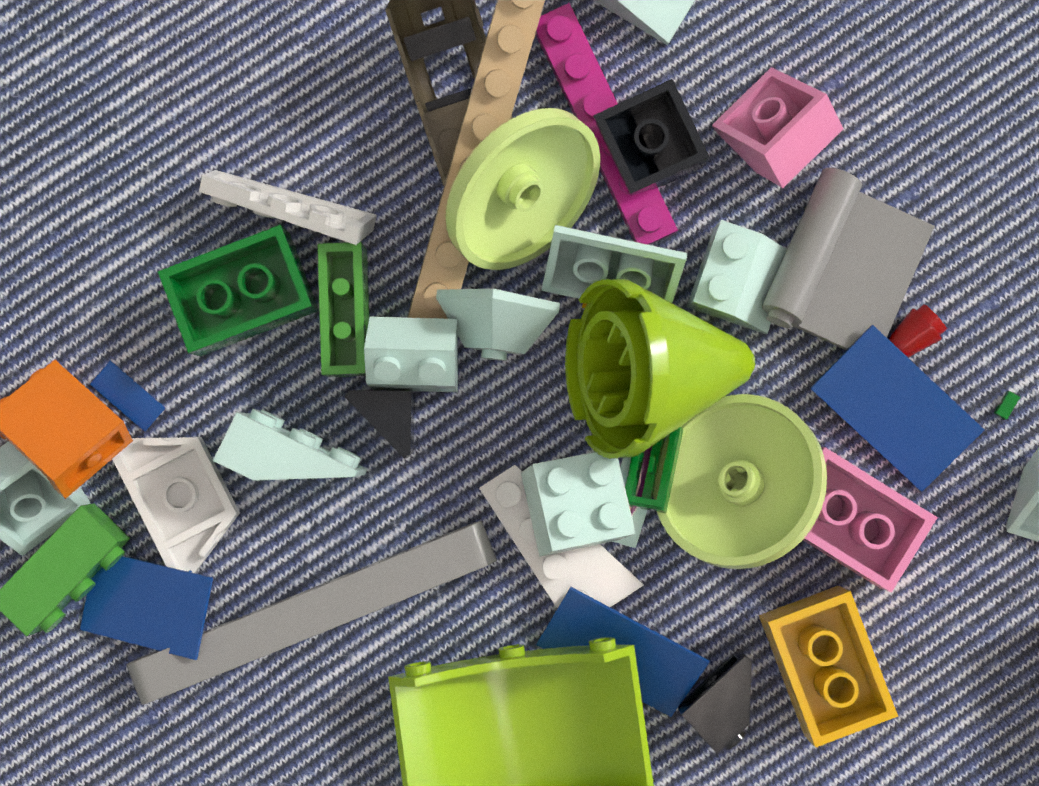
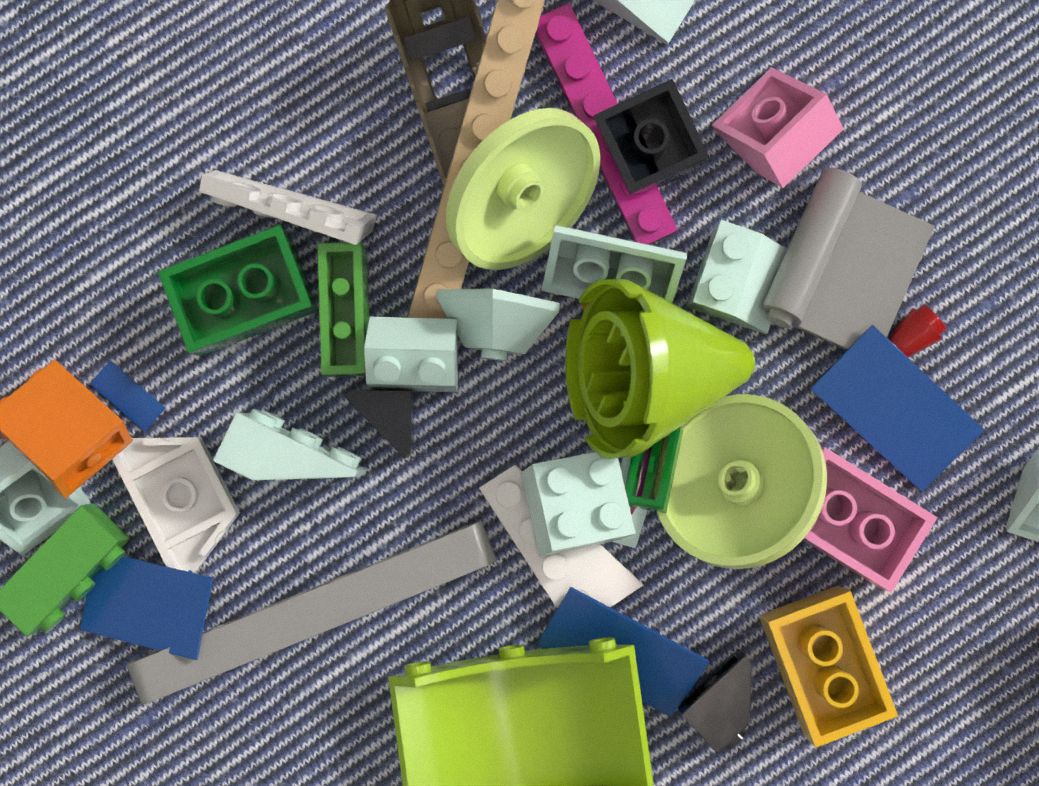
(1007, 405): green piece -> none

